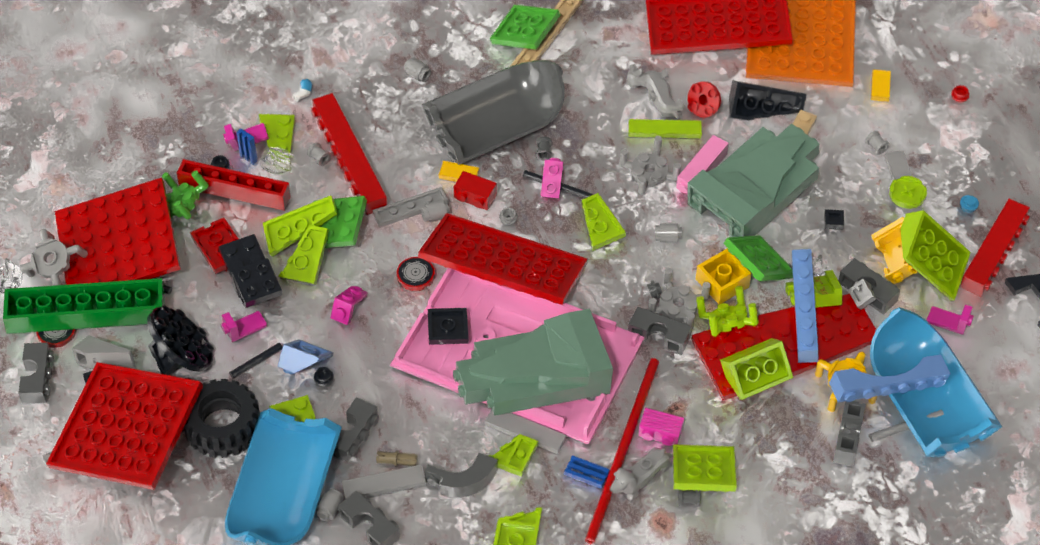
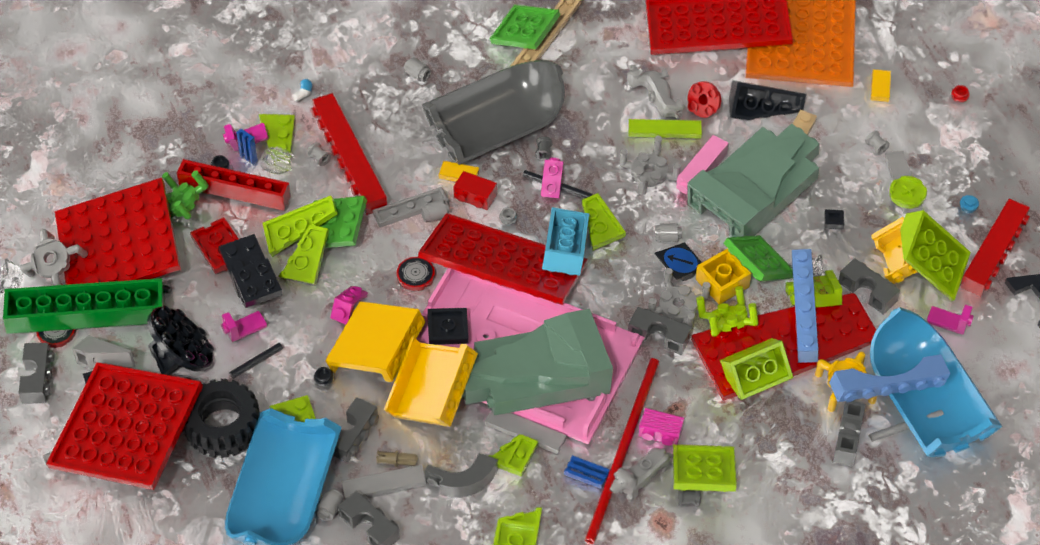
(300, 356): slope -> none
(376, 339): none -> yellow panel
(430, 383): none -> yellow panel
(565, 241): none -> medium azure brick
(654, 289): dark grey plate -> none
(680, 260): none -> piece
(862, 293): light grey bracket -> none

